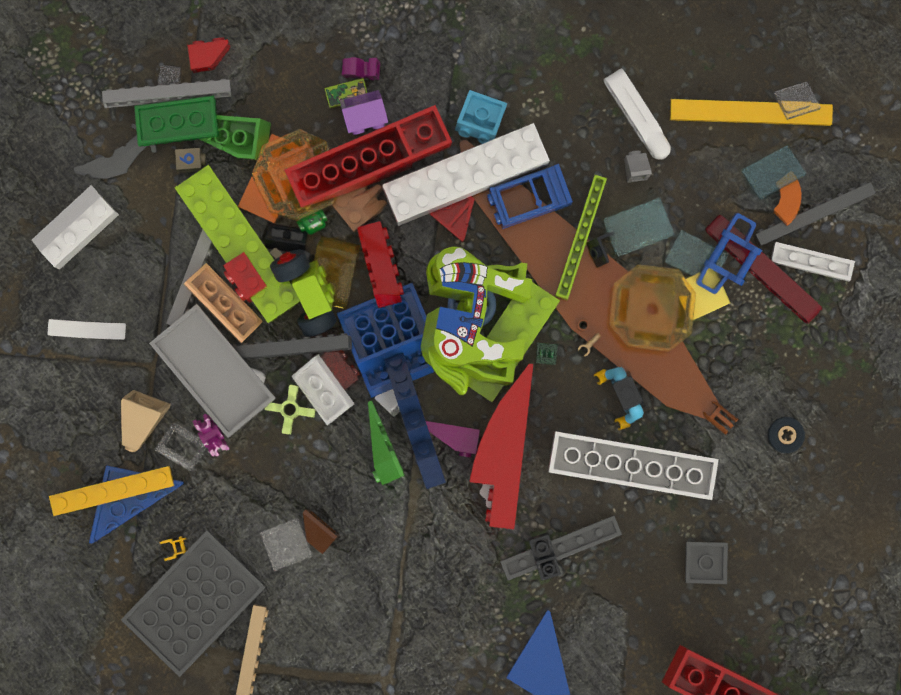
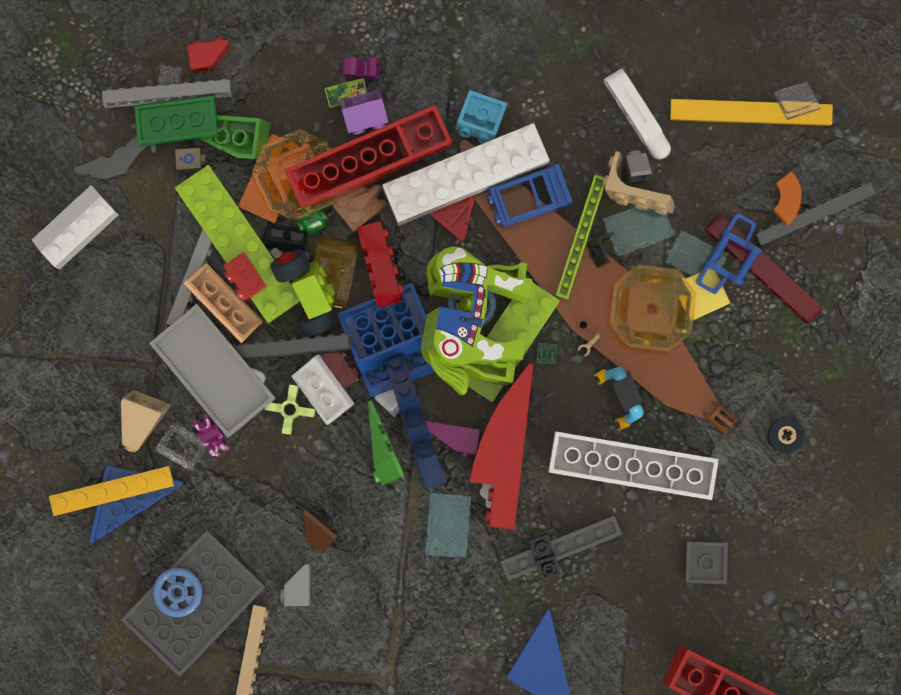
(86, 329): white sticker -> none
(174, 547): yellow piece -> none
(190, 580): none -> medium blue plate
(286, 544): clear plate -> none
(298, 589): none -> light grey slope
(448, 525): none -> clear light blue tile
(626, 194): none -> tan bracket
(773, 172): clear light blue piece -> none
(812, 261): white plate -> none

